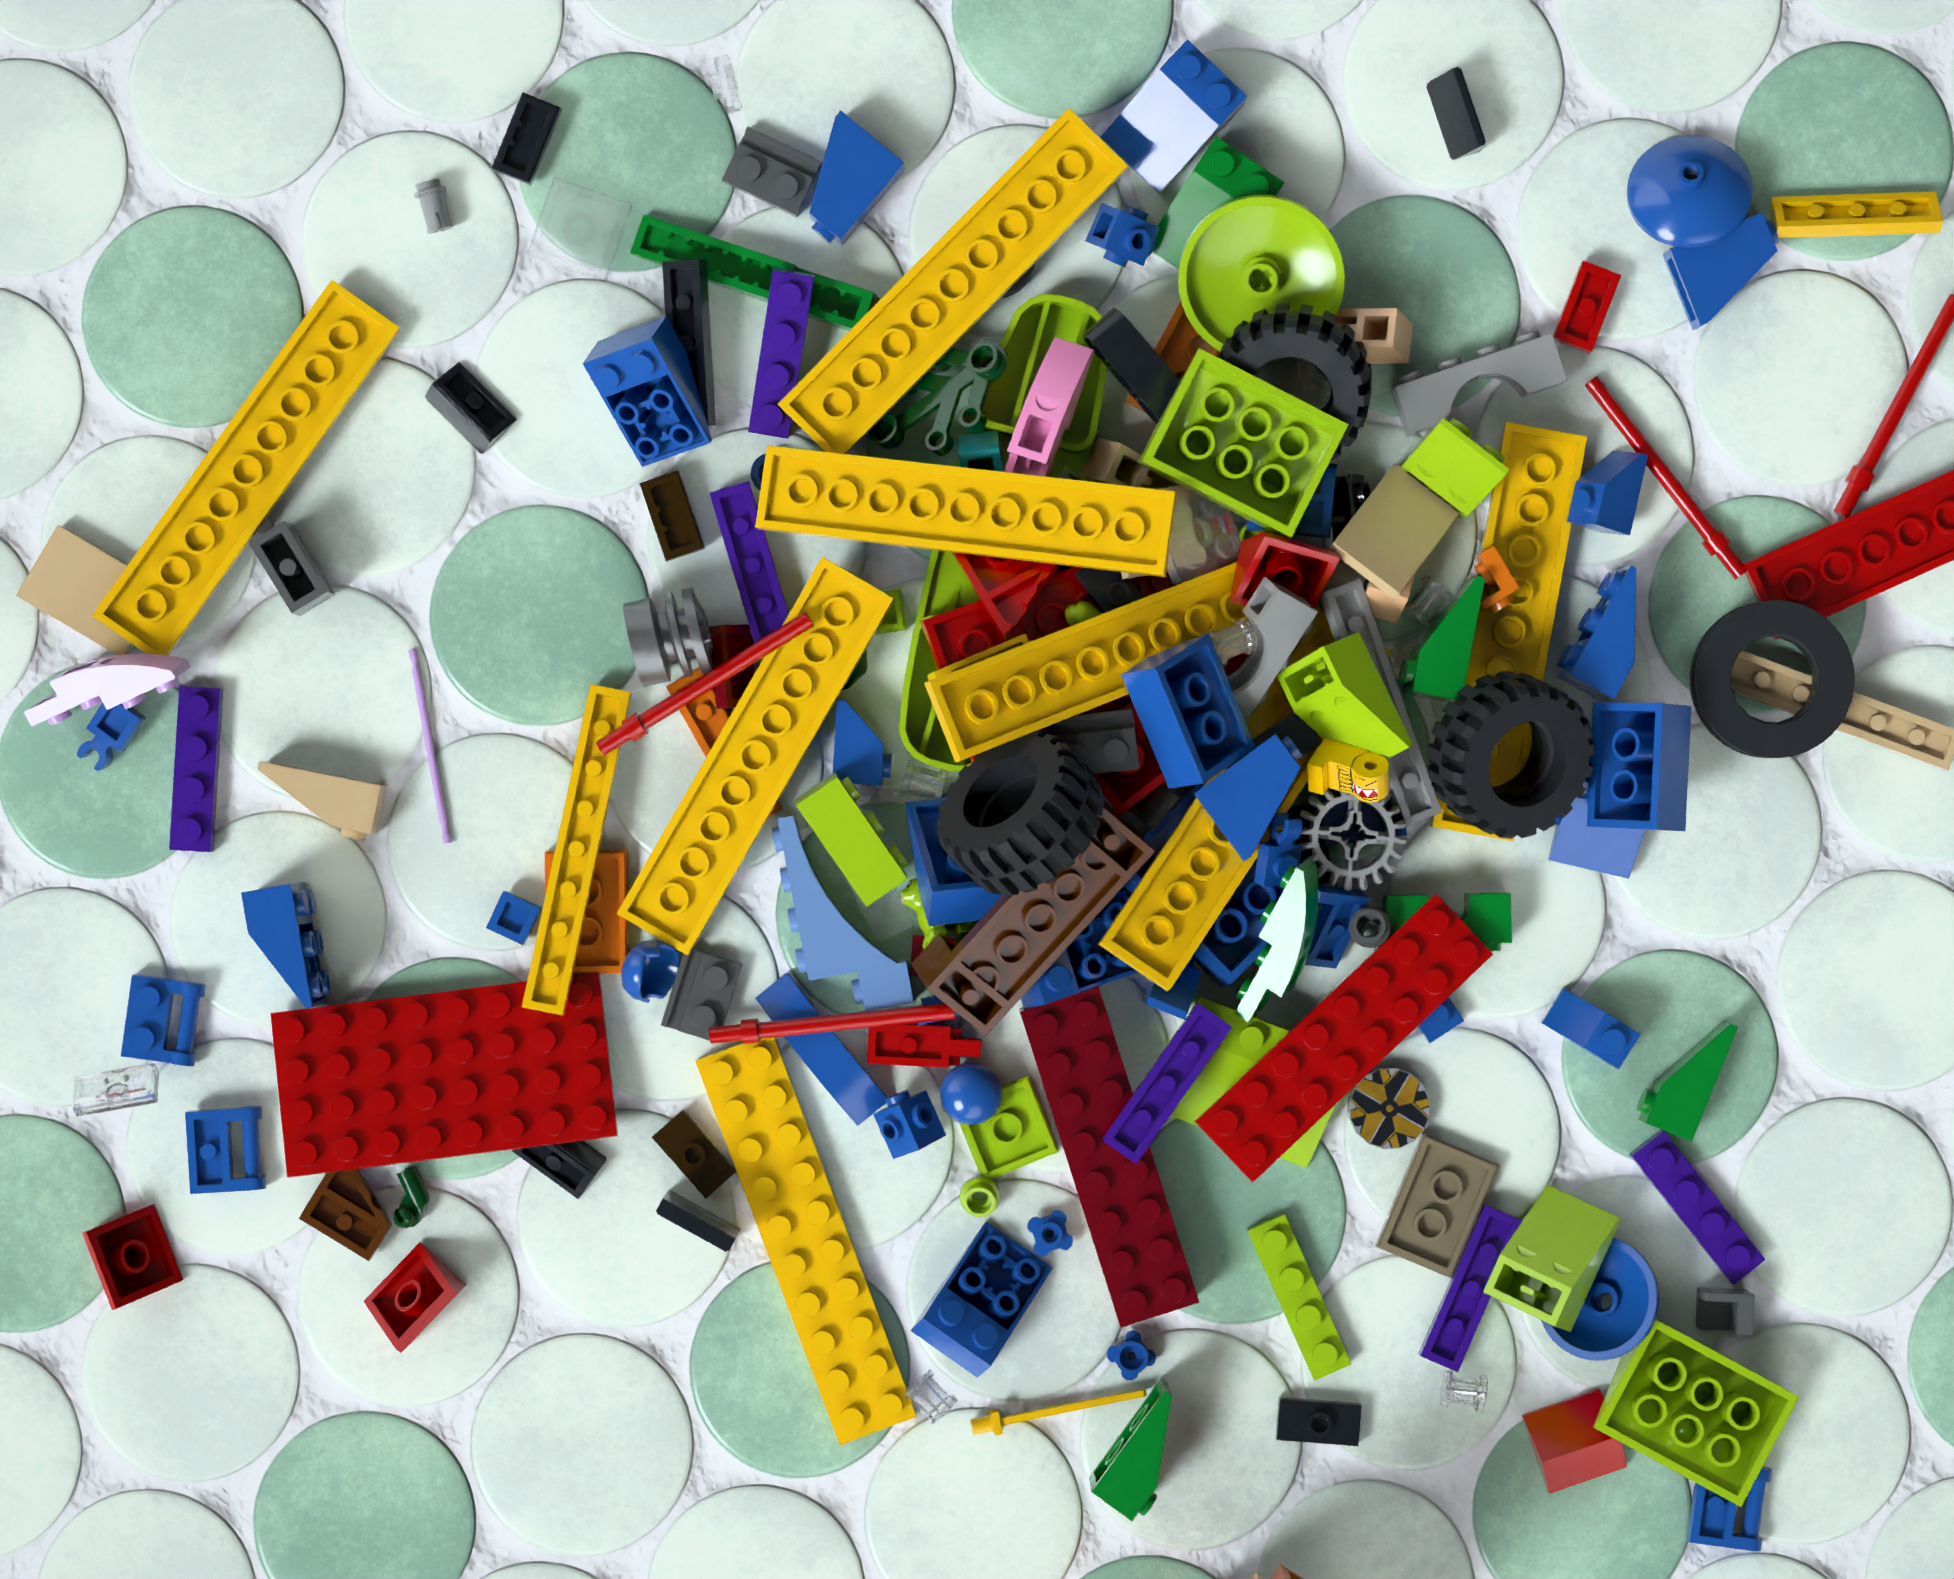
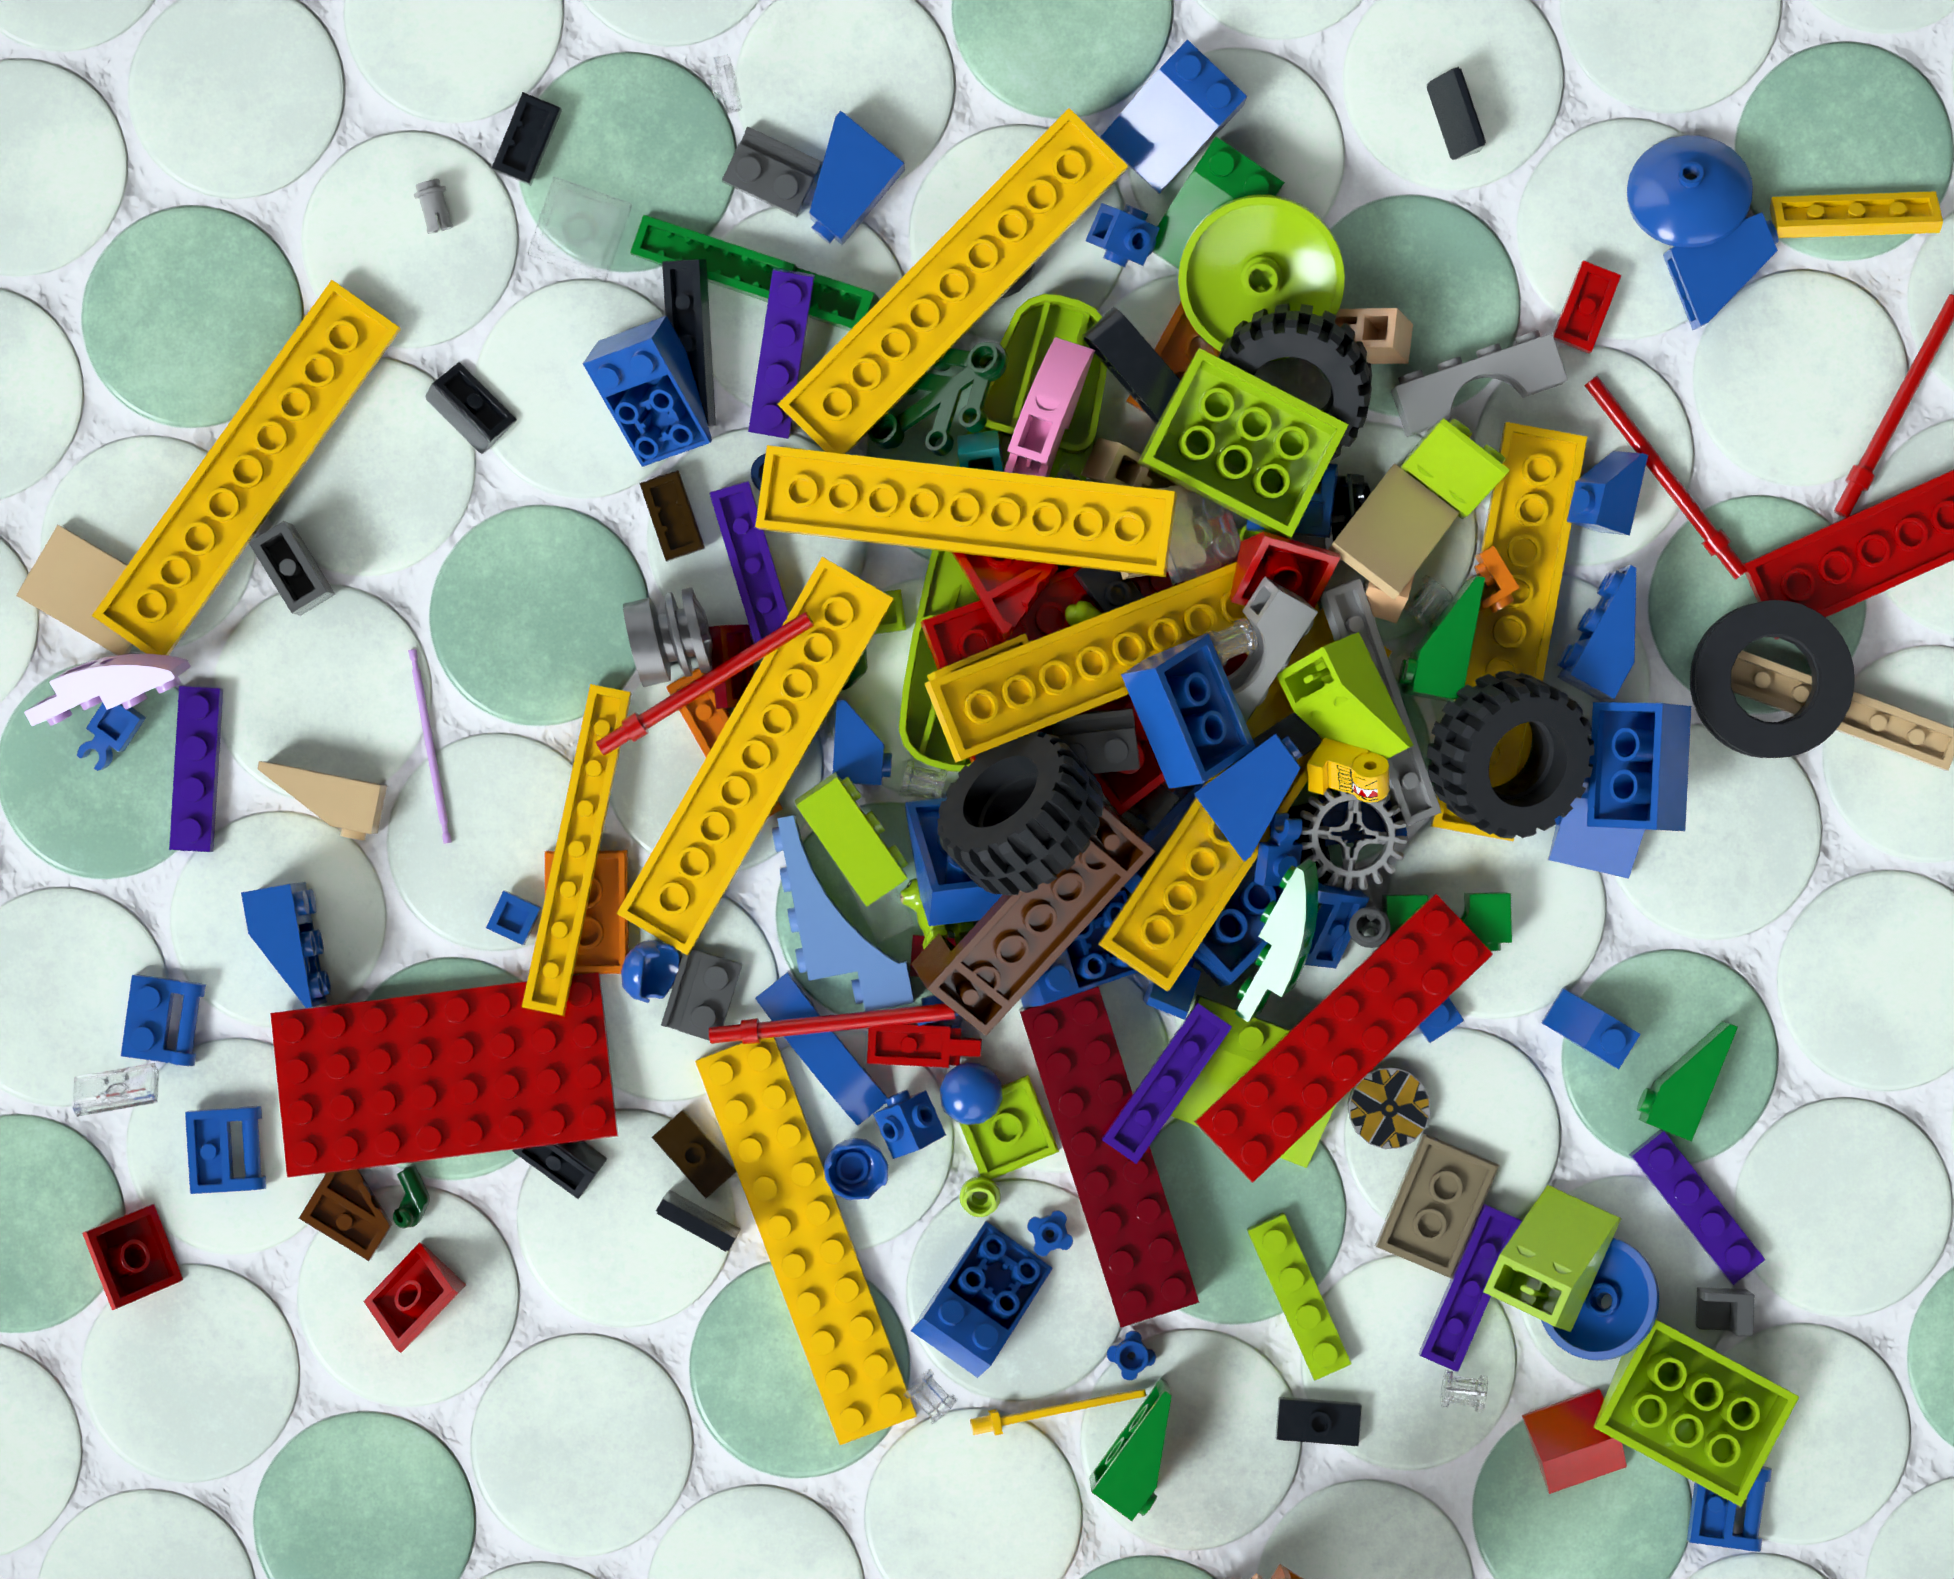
(855, 1169): none -> blue hair

